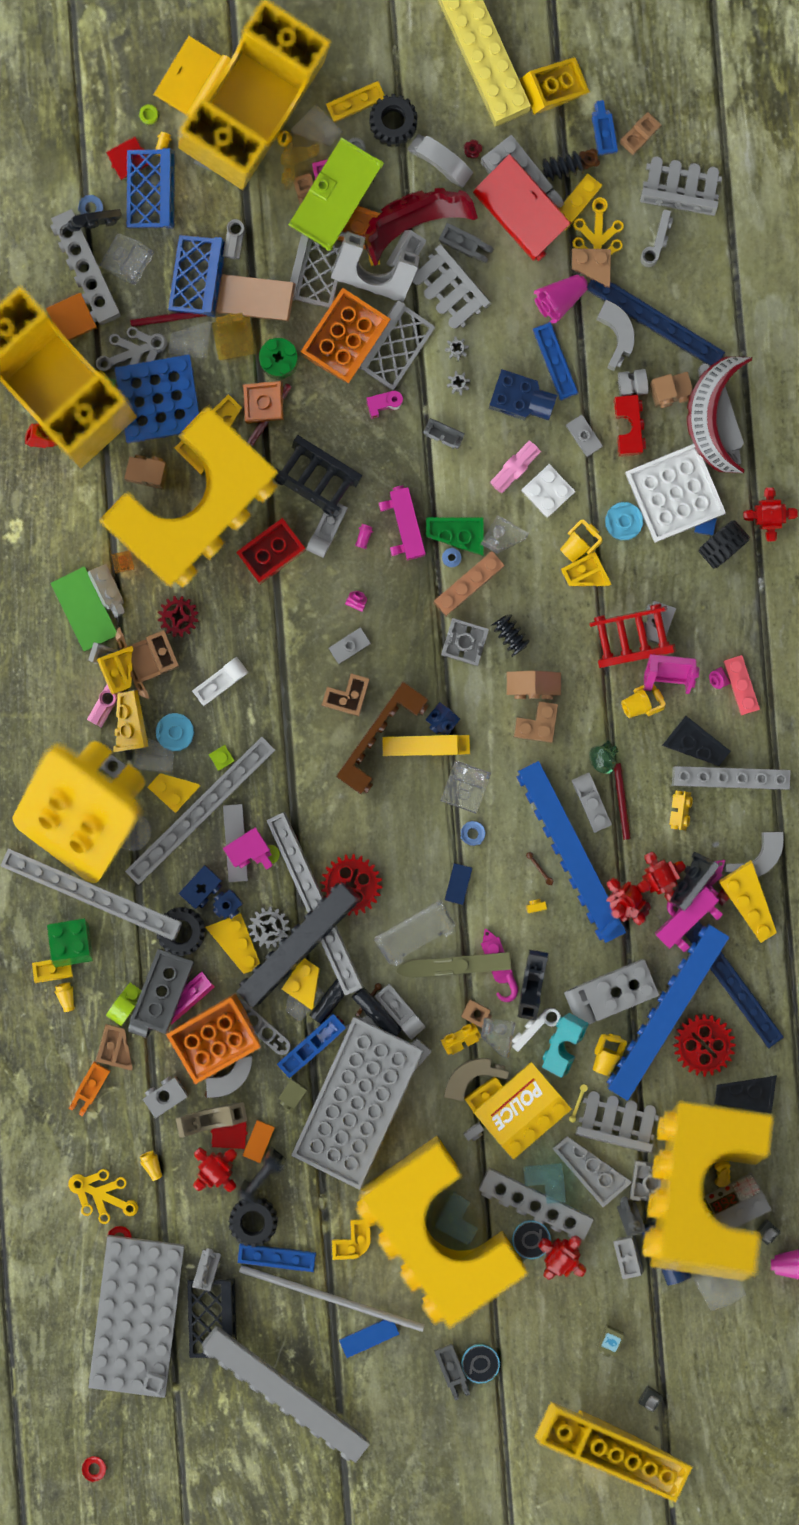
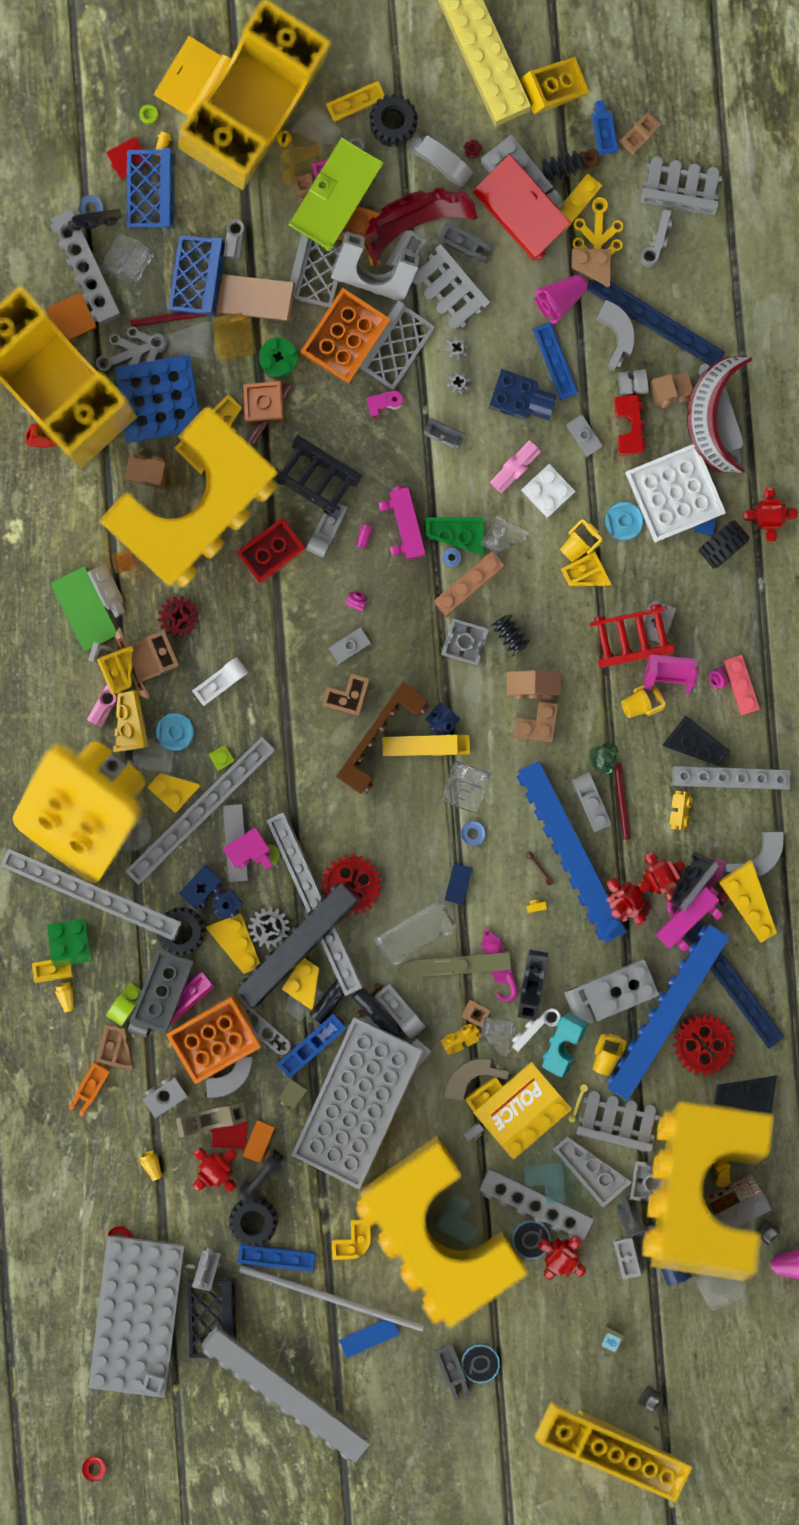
(99, 1194): yellow plant -> none

